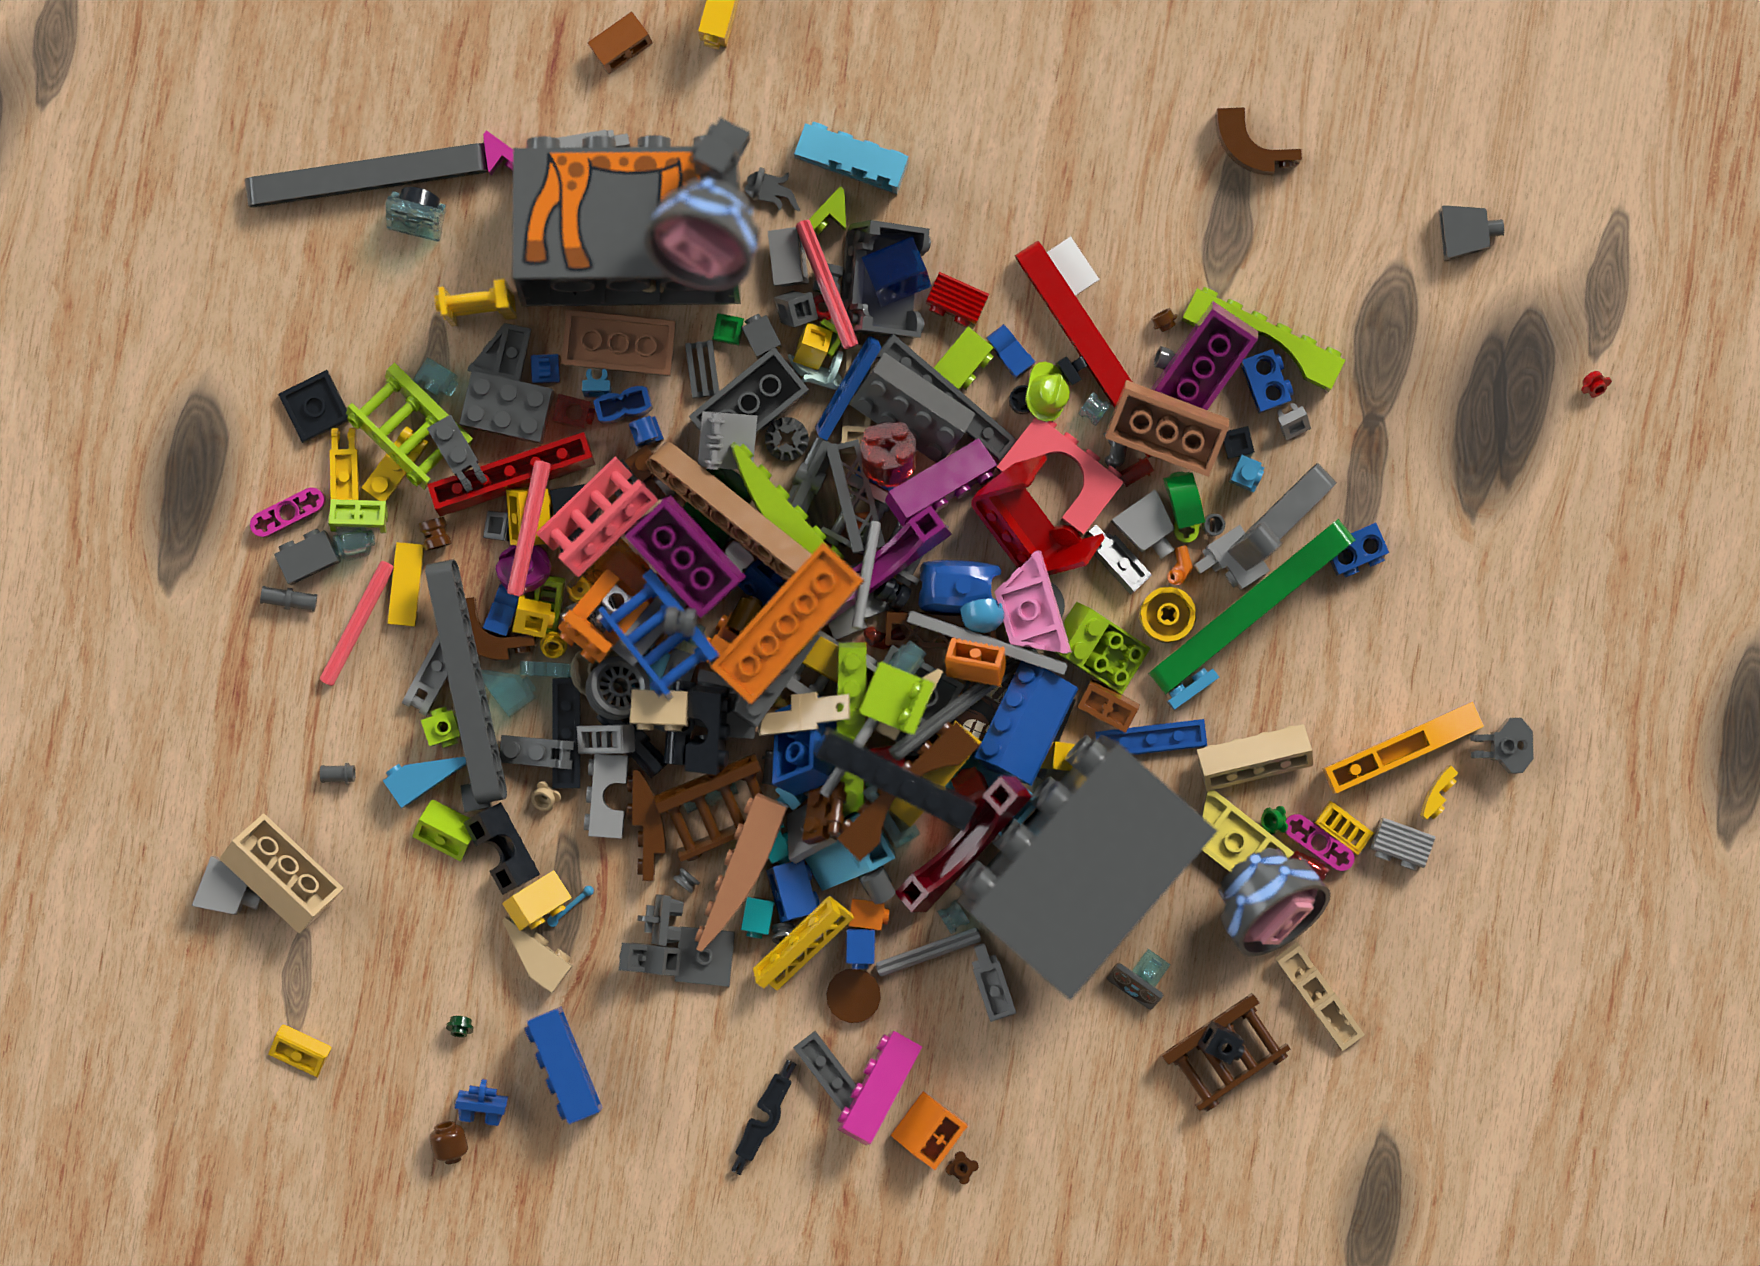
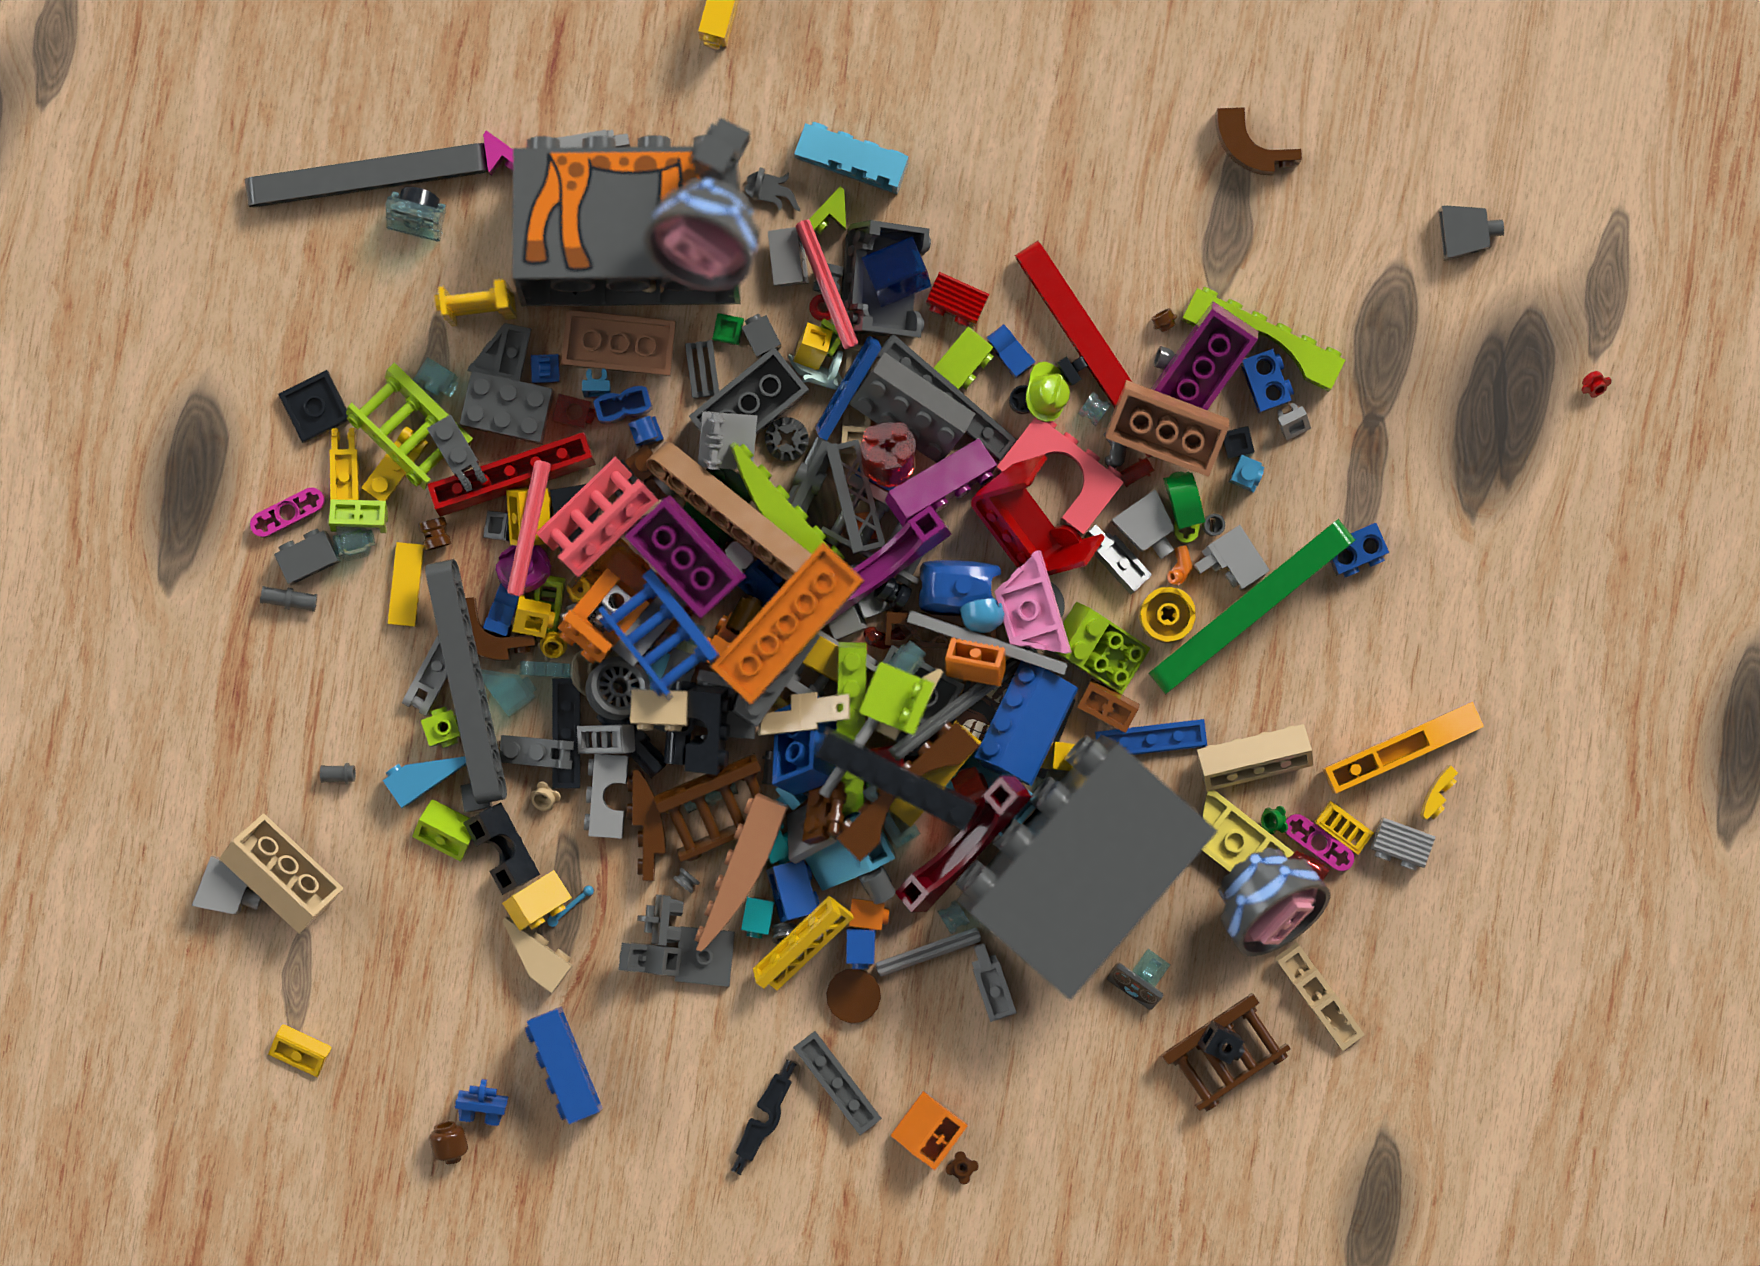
(356, 623): coral axle -> none
(460, 1026): dark green plate -> none
(620, 42): dark orange hinge -> none
(680, 621): dark grey wheel -> none
(796, 308): dark grey brick -> none
(866, 574): light grey bar -> none
(879, 1088): dark pink brick -> none
(1073, 265): white sticker -> none
(1182, 694): dark azure plate -> none
(1266, 533): dark grey beam -> none
(1504, 745): dark grey hinge -> none

